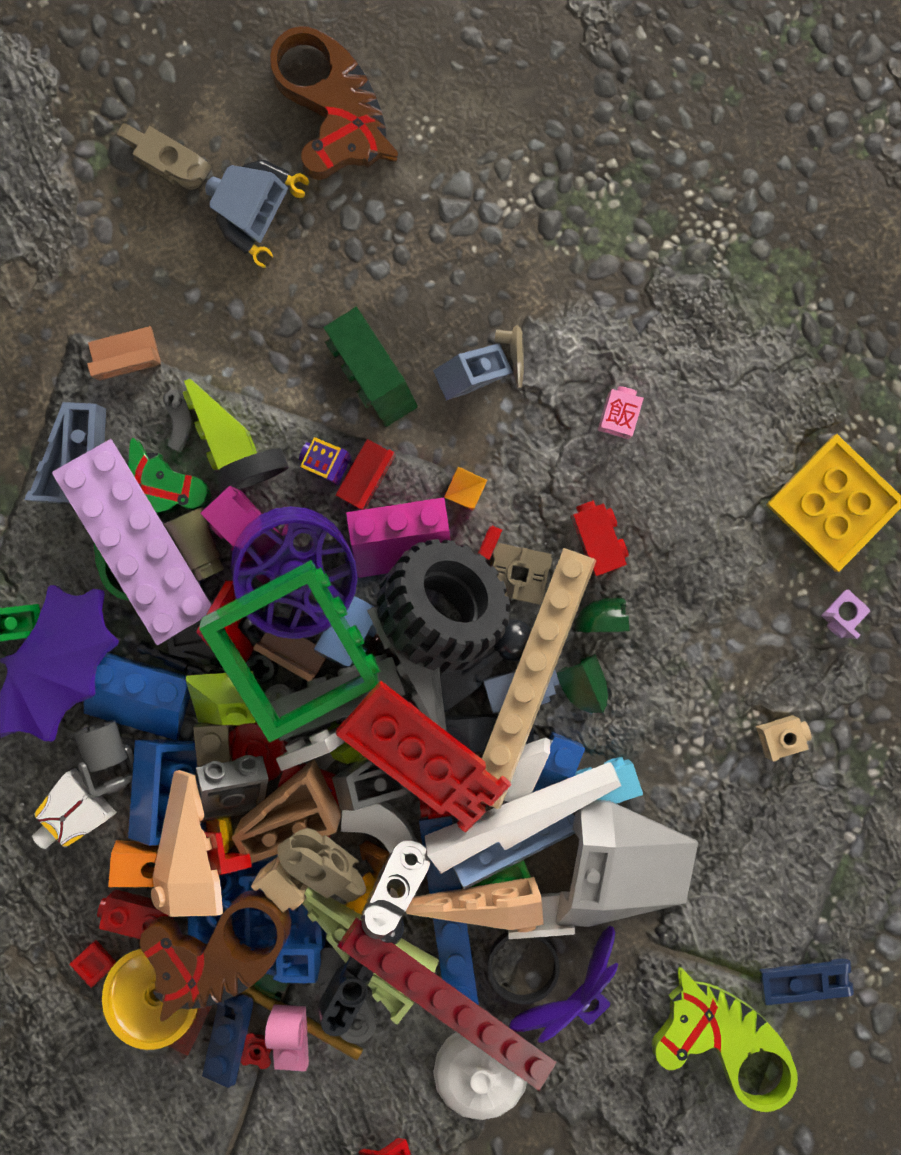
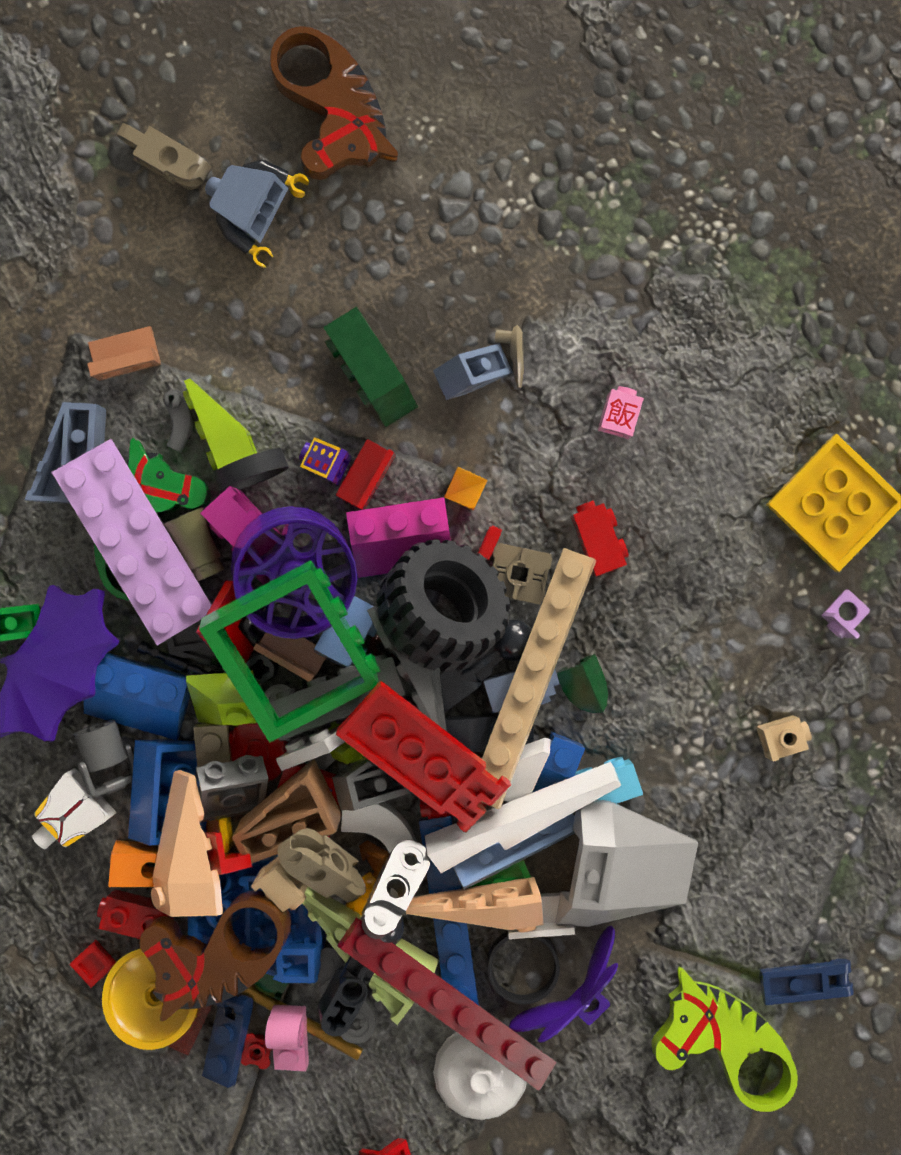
(603, 616): dark green brick -> none

